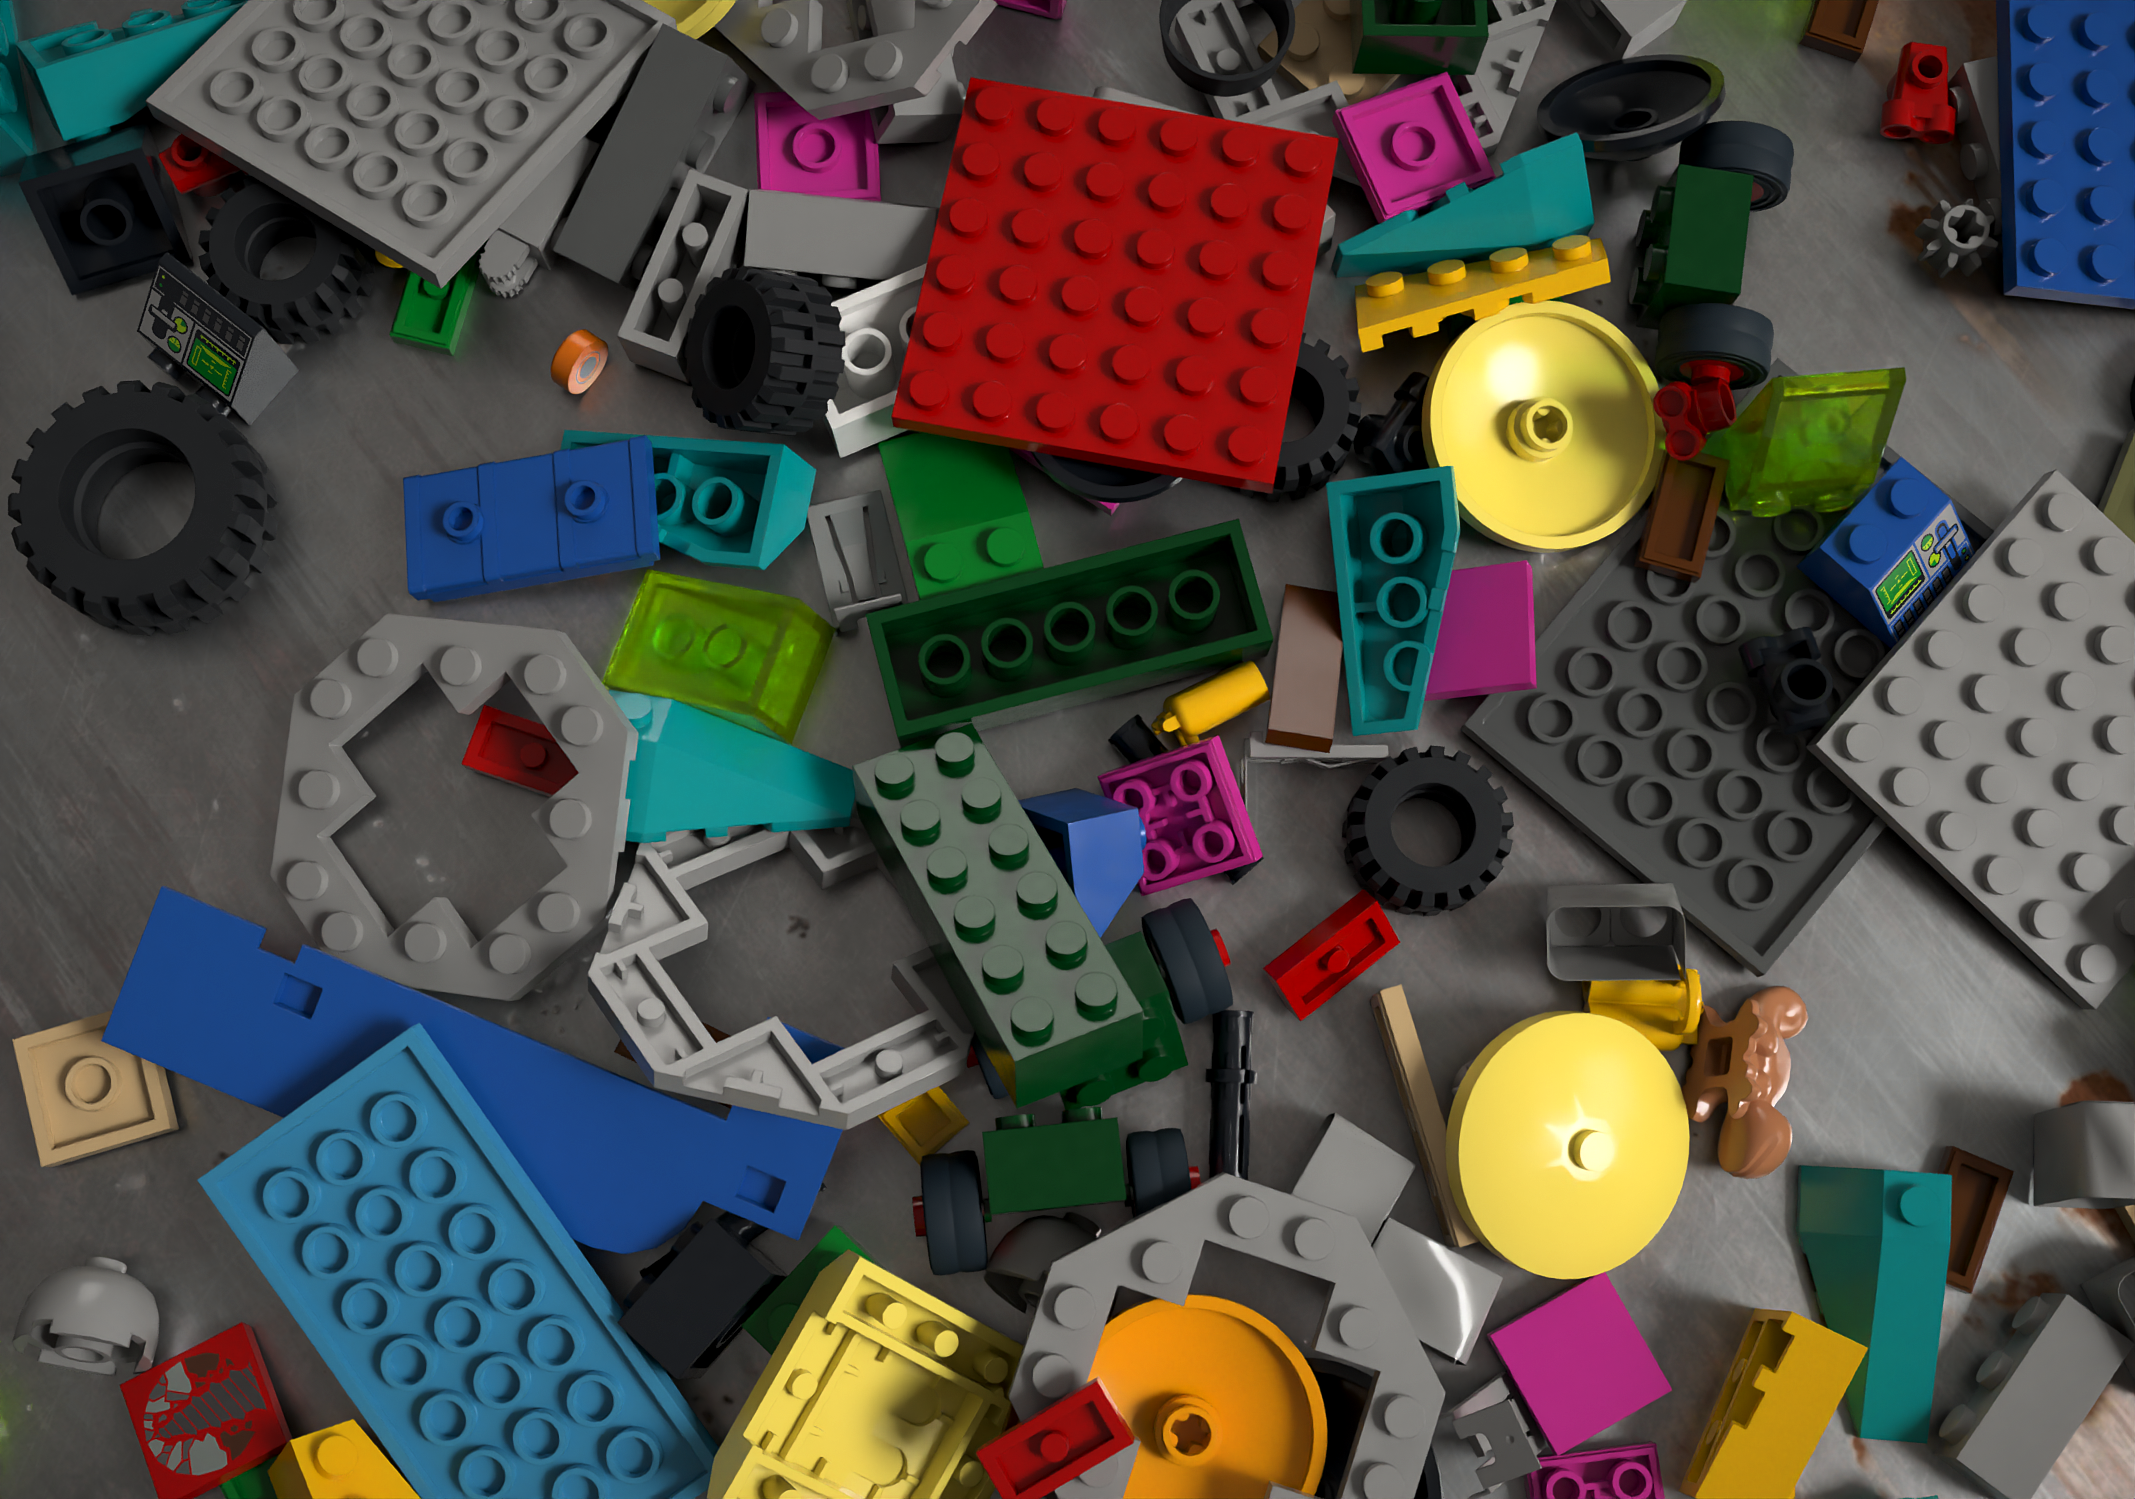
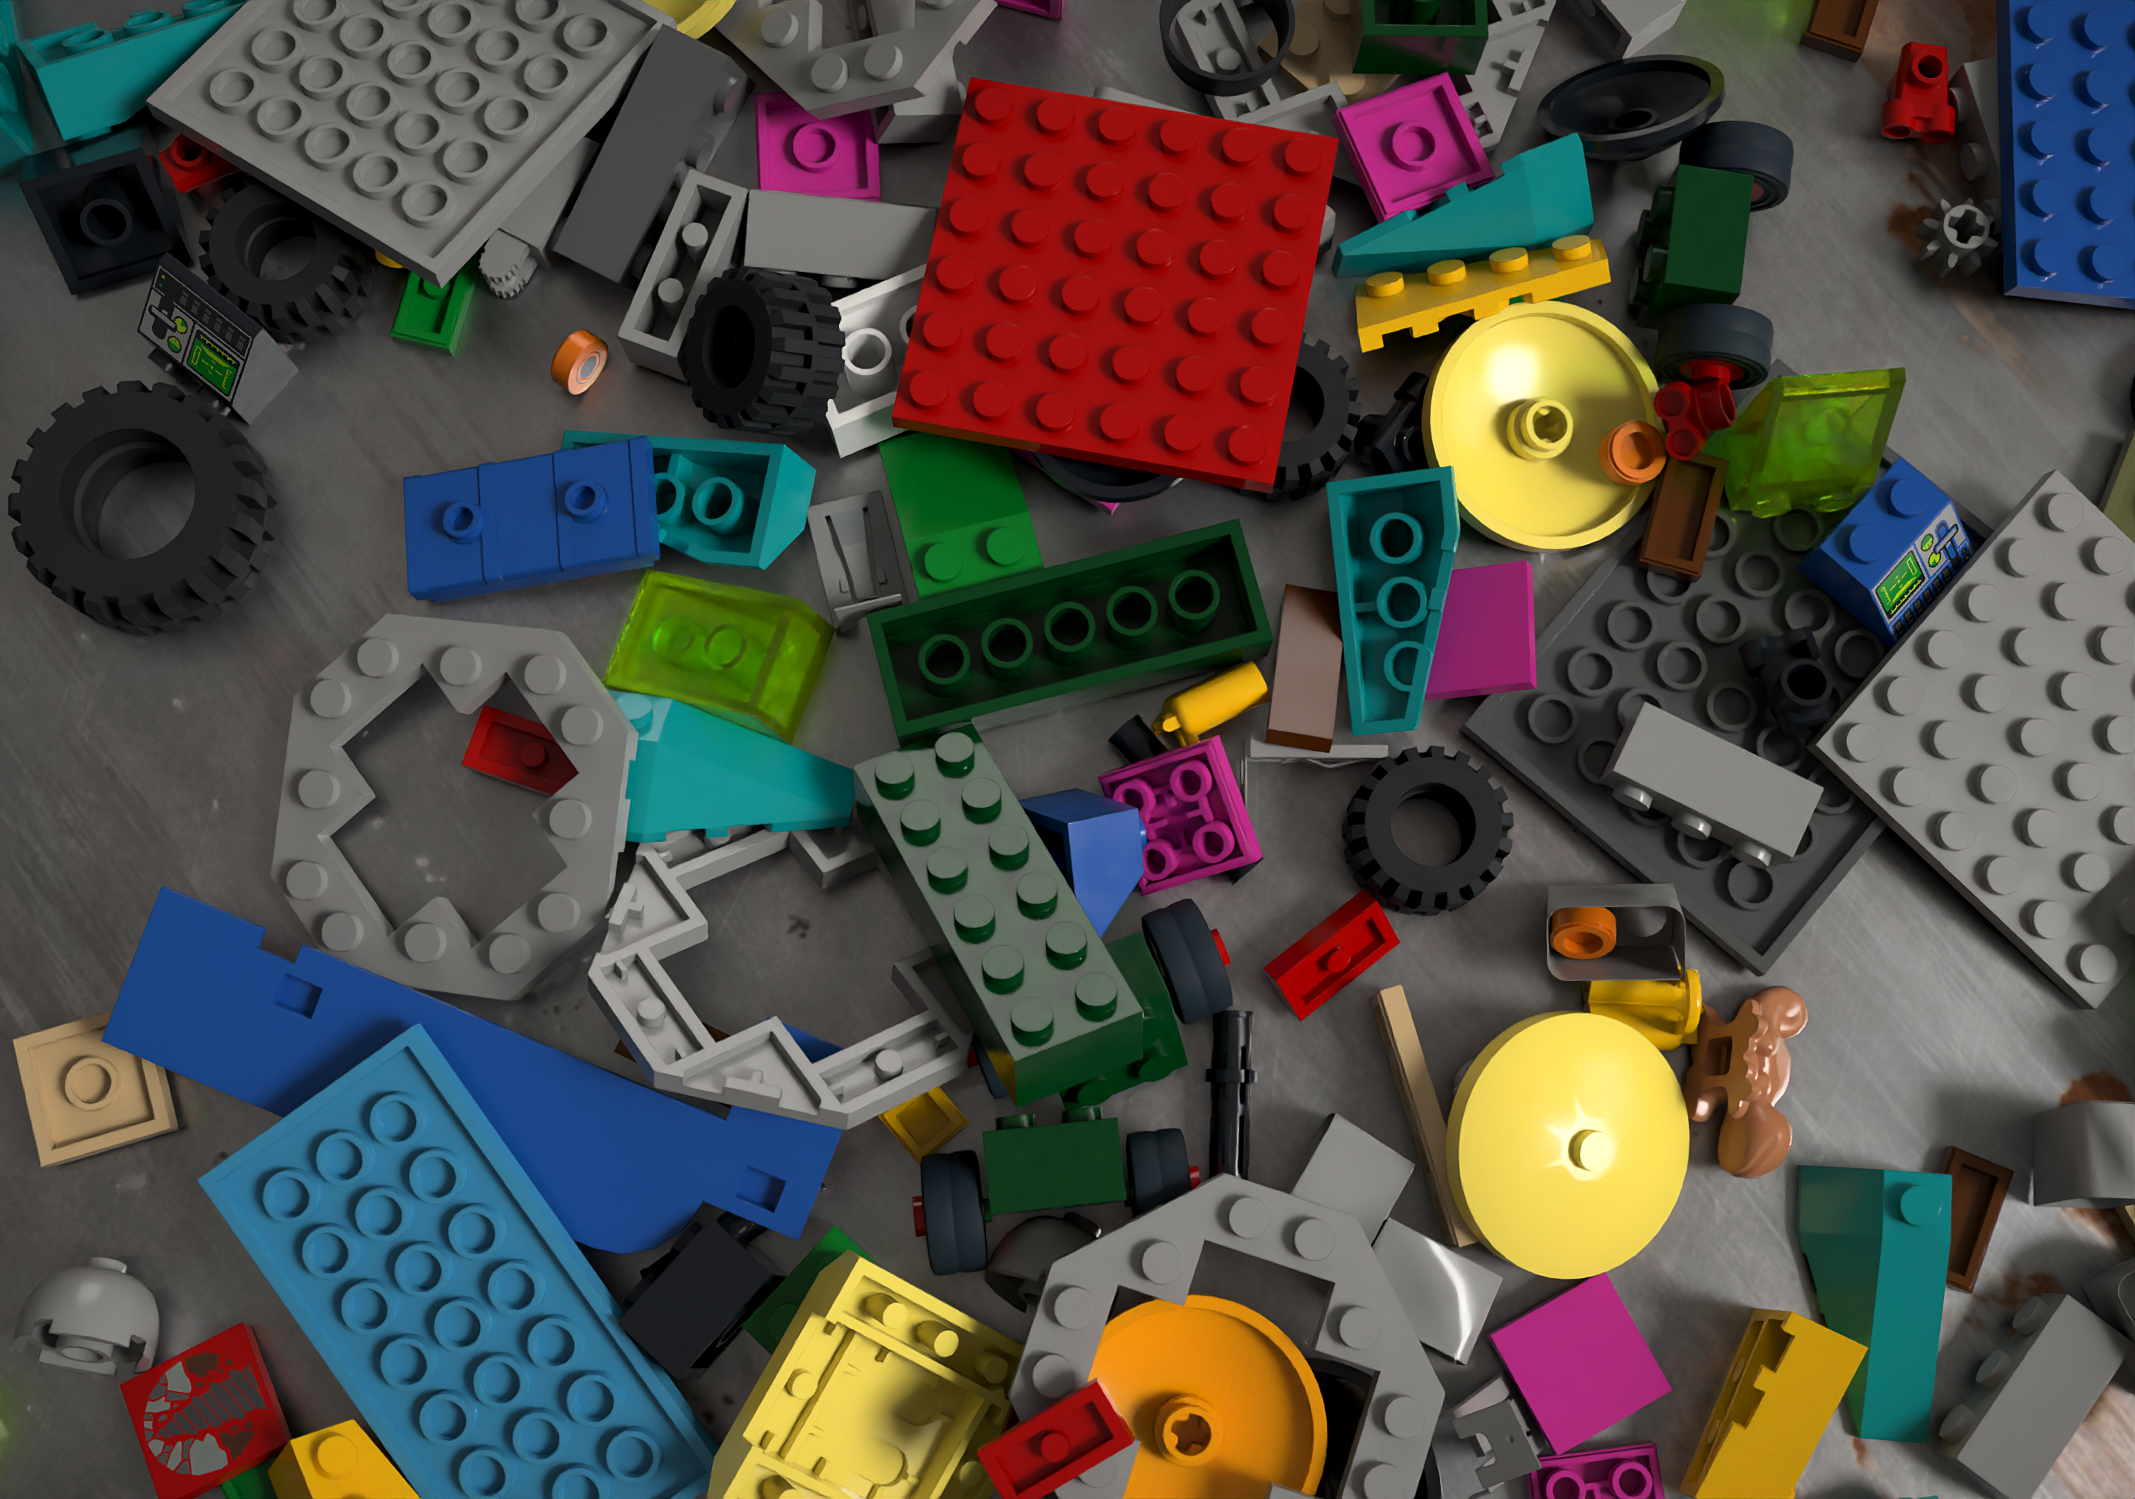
(1583, 932): none -> orange tile
(1632, 453): none -> orange tile
(1710, 787): none -> light grey brick

